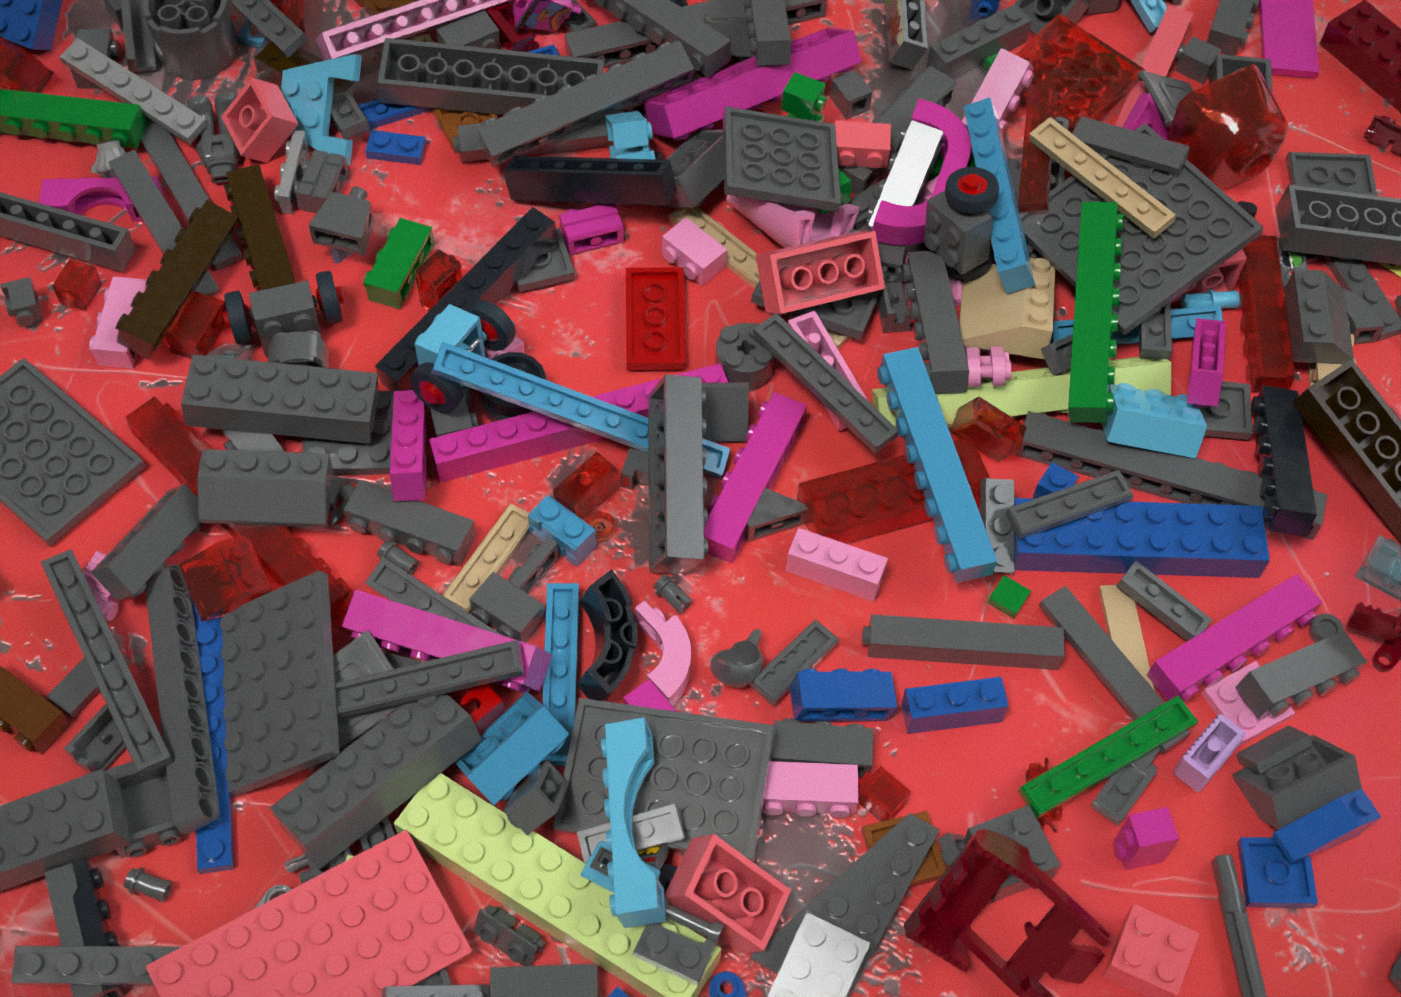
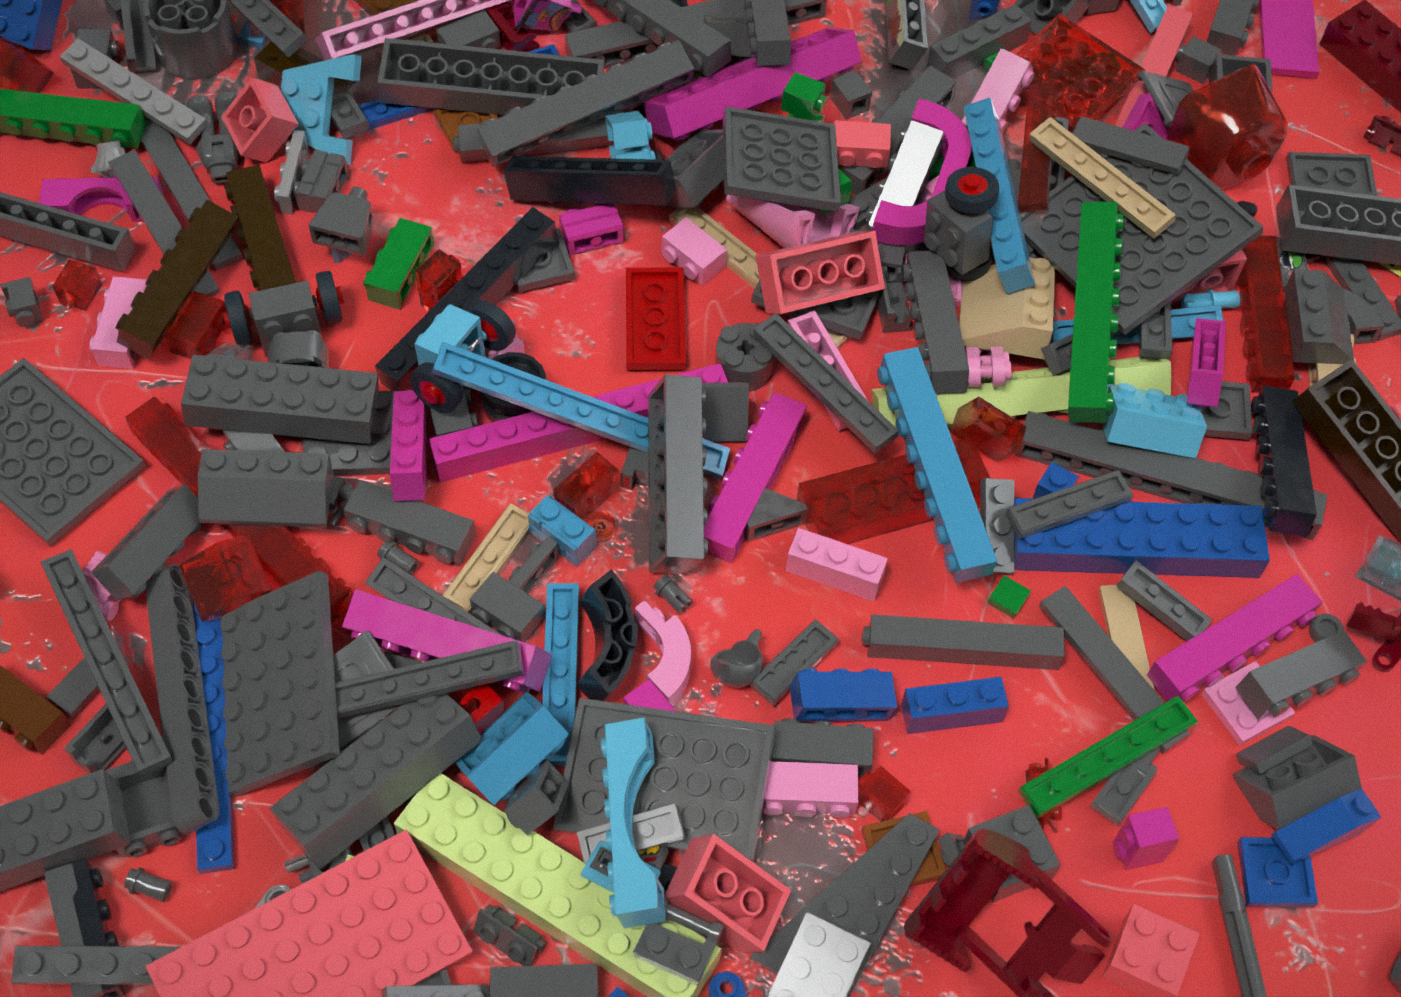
(395, 147): blue plate -> none
(1209, 752): lavender brick -> none

